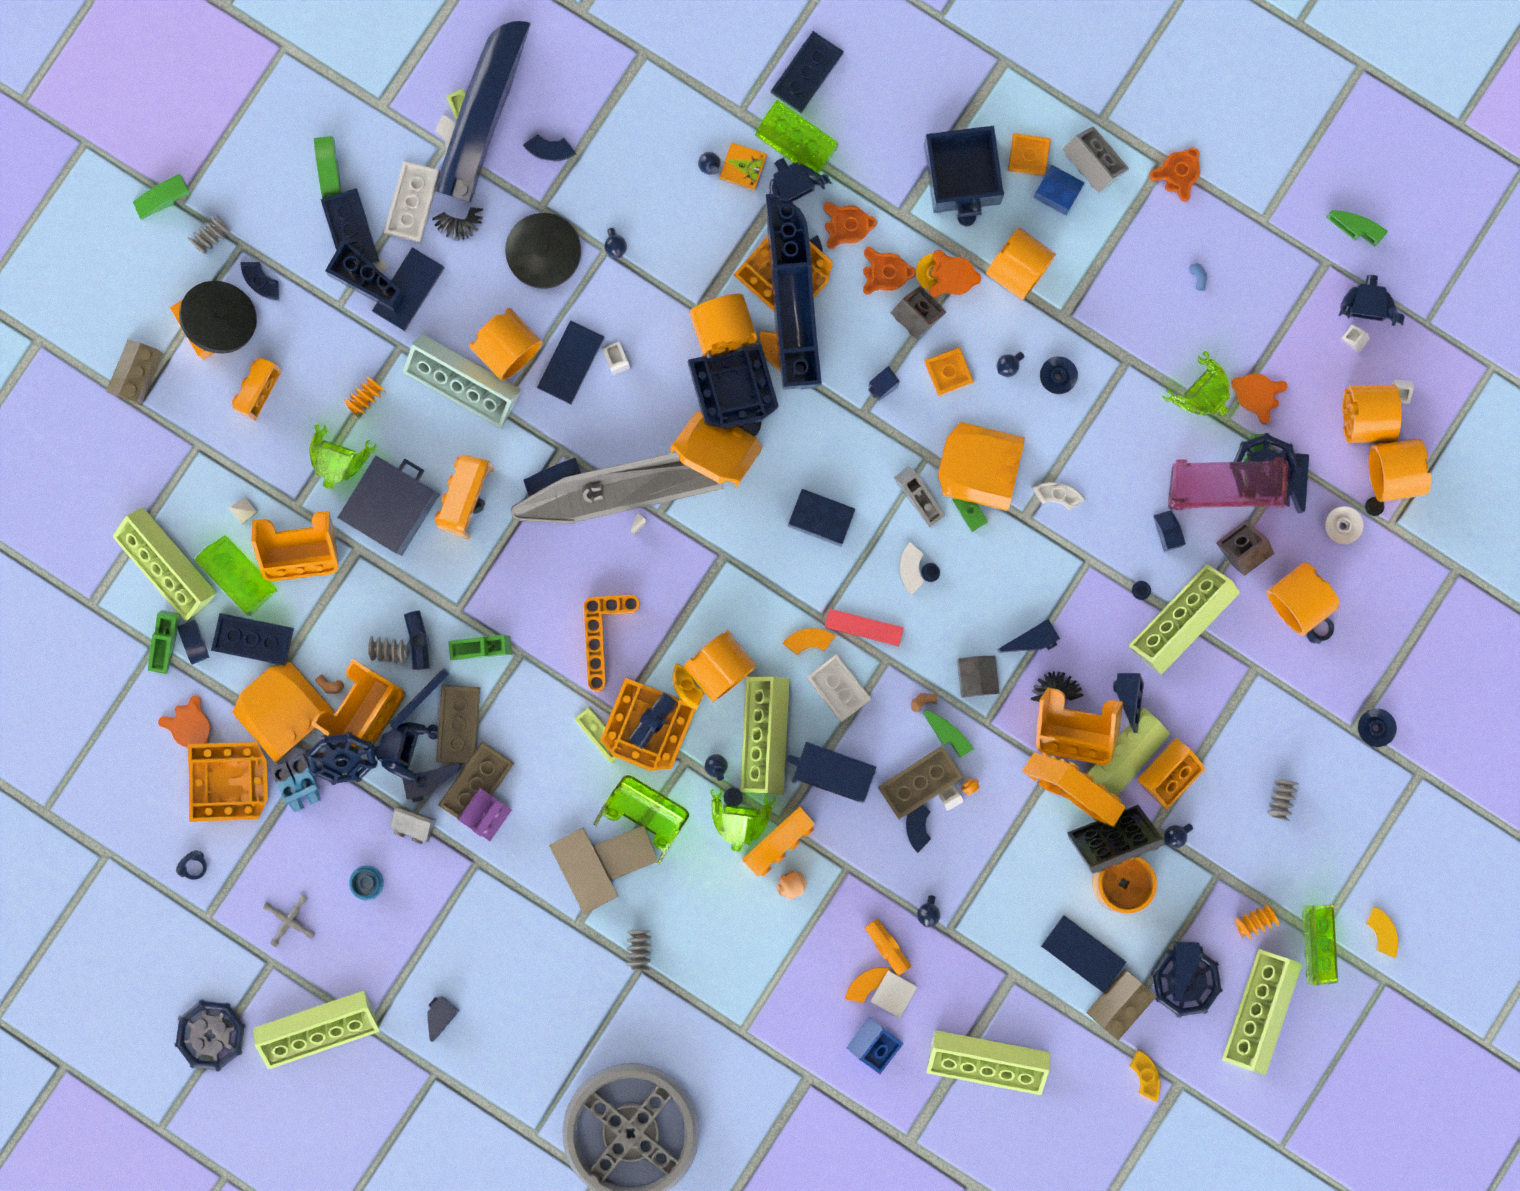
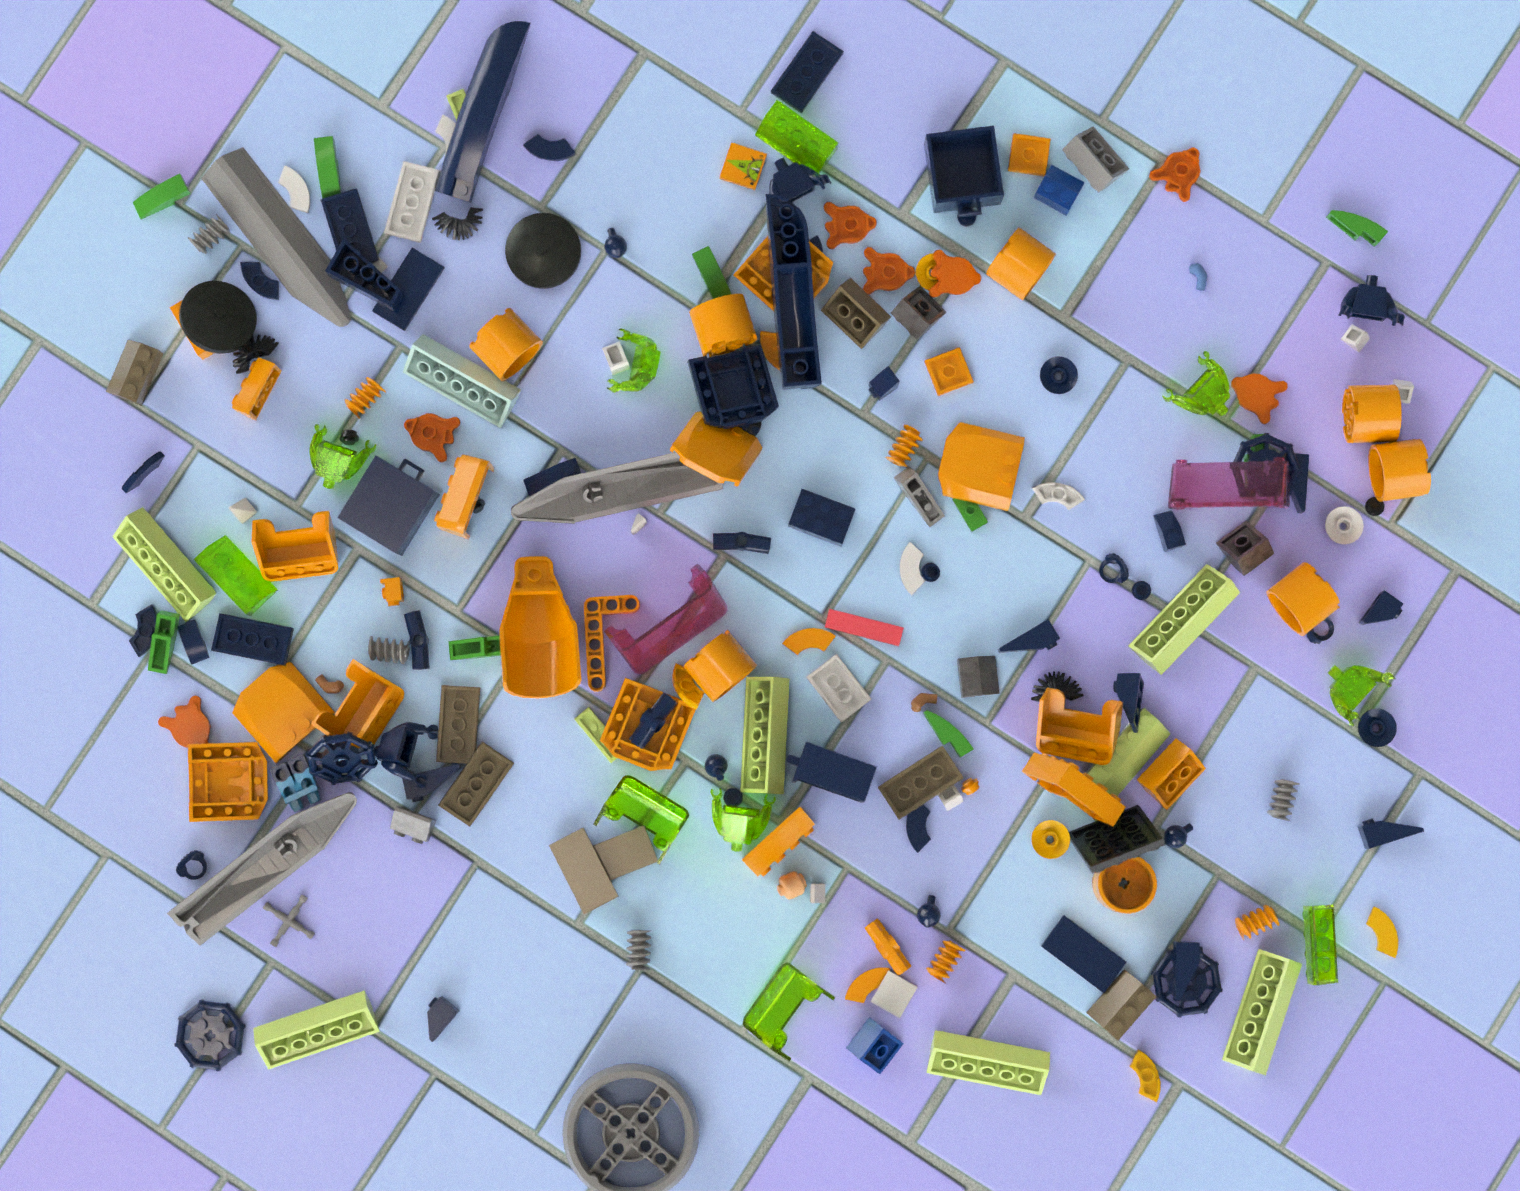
(143, 471): none -> dark blue tile
(145, 628): none -> dark blue tile
(253, 350): none -> black hair
(261, 868): none -> light grey piece
(276, 234): none -> light grey piece
(297, 189): none -> white tile
(349, 437): none -> black plate
(366, 883): dark azure piece -> none
(393, 591): none -> light orange brick
(420, 697): dark blue tile -> none
(431, 433): none -> orange tile
(484, 814): medium lavender bracket -> none
(538, 634): none -> light orange windscreen
(570, 362): dark blue tile -> none
(644, 363): none -> clear neon green torso
(673, 630): none -> clear pink windscreen
(709, 163): dark blue piece -> none
(711, 273): none -> bright green slope
(754, 543): none -> dark blue piece
(778, 1004): none -> clear neon green windscreen
(817, 893): none -> white slope
(855, 313): none -> dark tan slope
(904, 446): none -> light orange piece
(945, 960): none -> light orange piece
(1009, 364): dark blue piece -> none
(1060, 836): none -> yellow dish
(1122, 575): none -> dark blue piece
(1352, 687): none -> clear neon green torso
(1380, 832): none -> dark blue slope
(1383, 608): none -> dark blue slope

